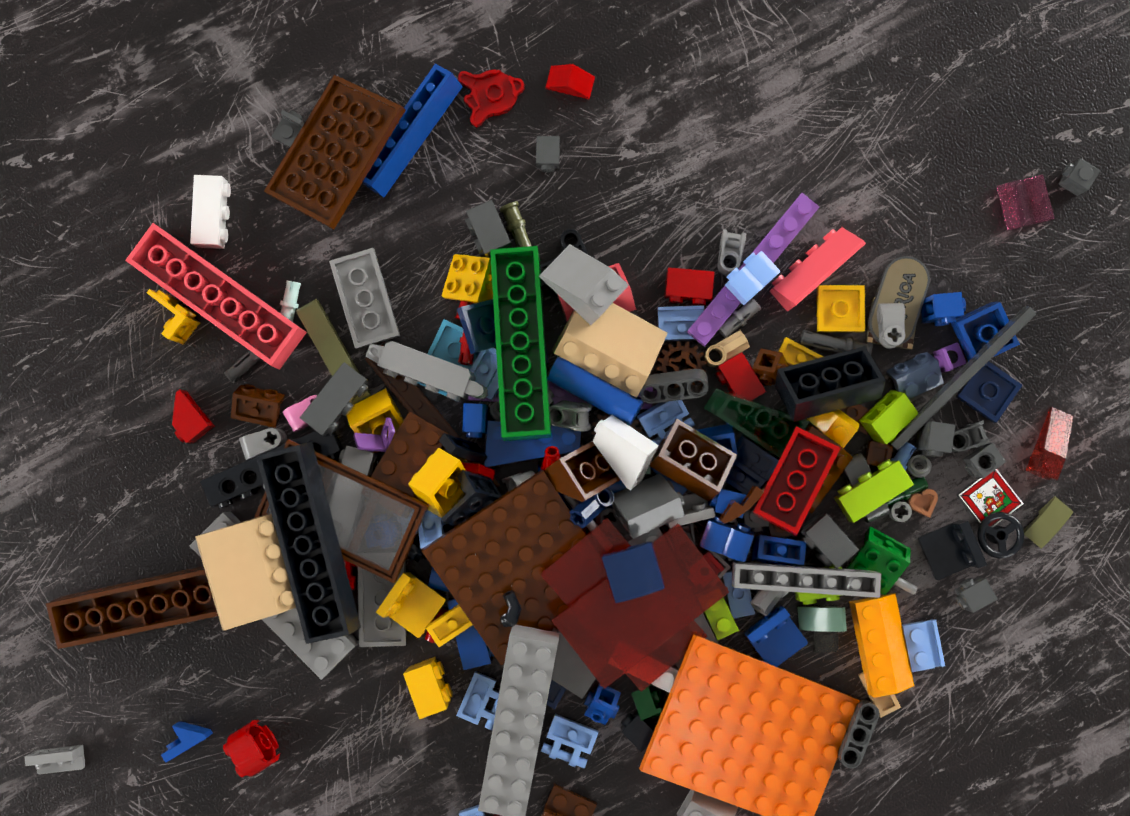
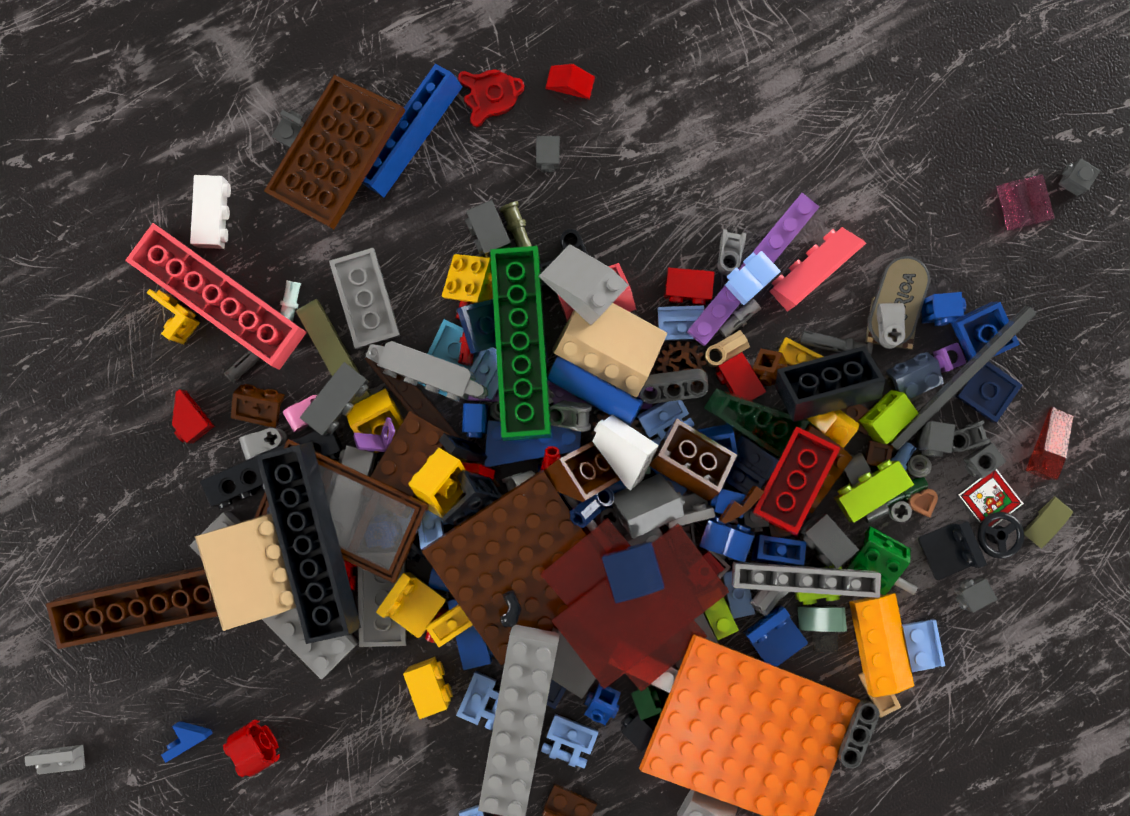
(841, 308): yellow plate -> none

